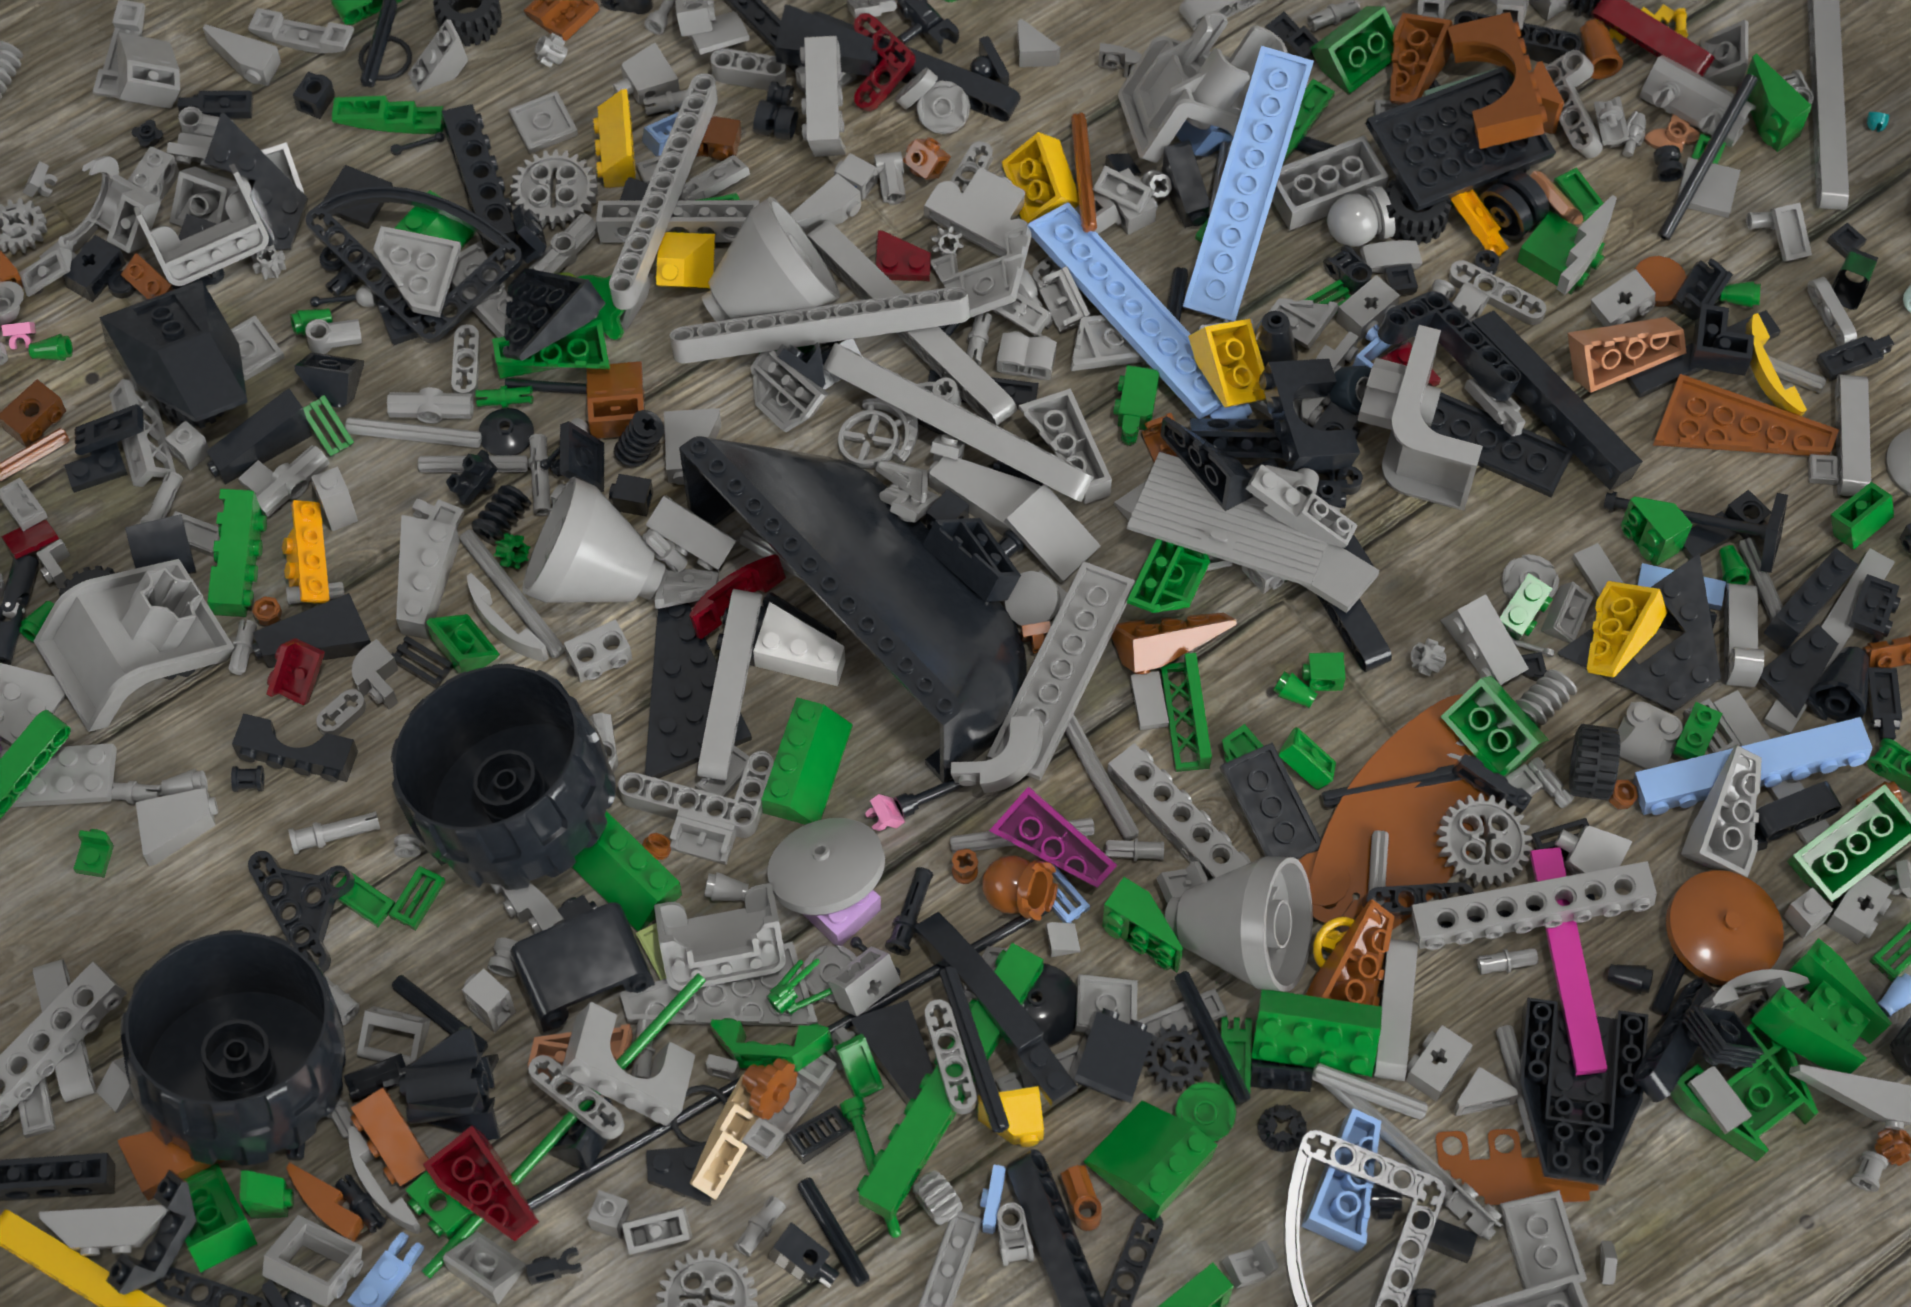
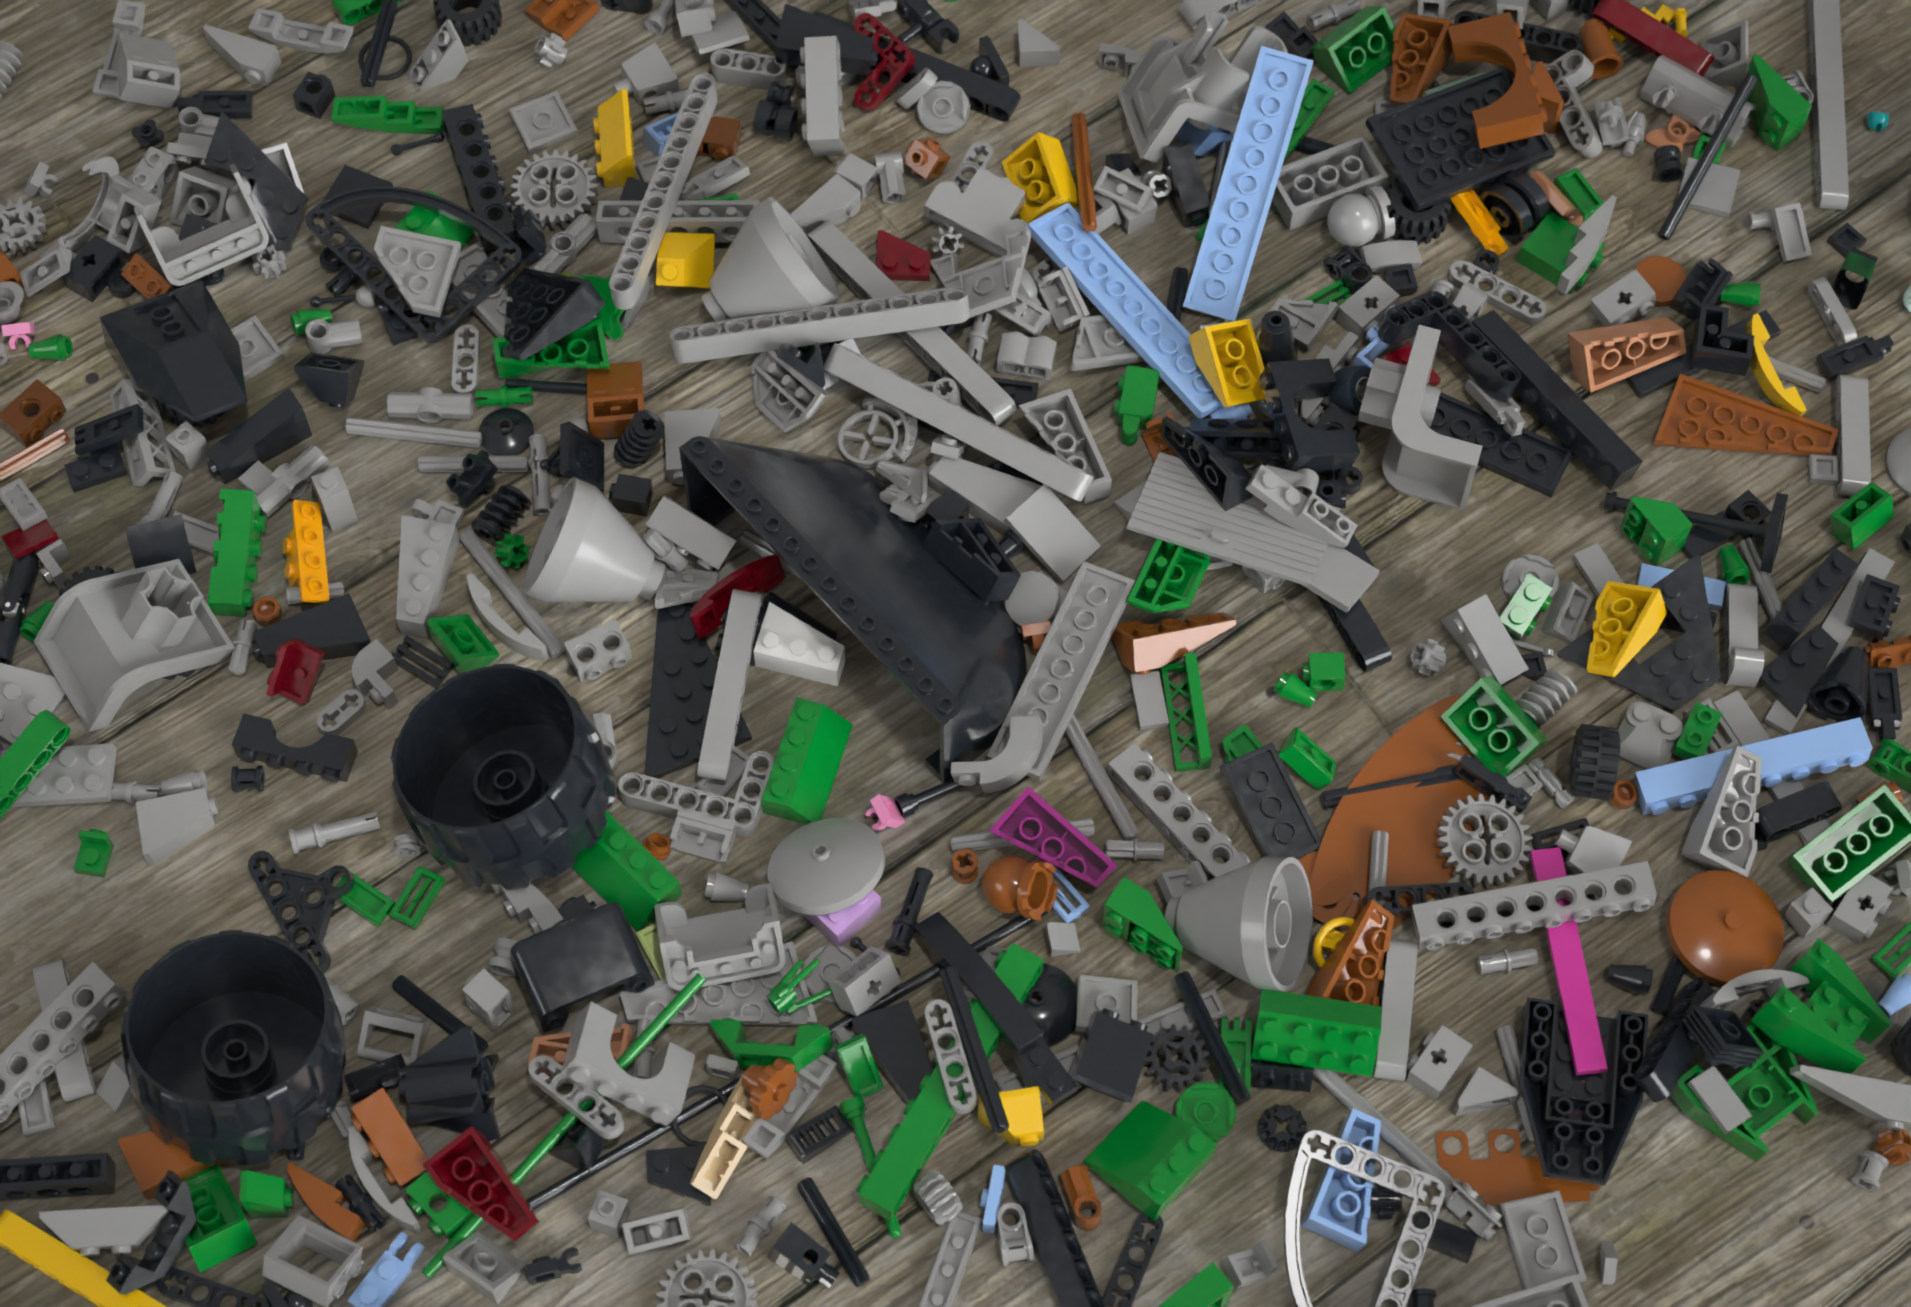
(339, 446): green tile -> none
(1369, 1091): light grey axle -> none

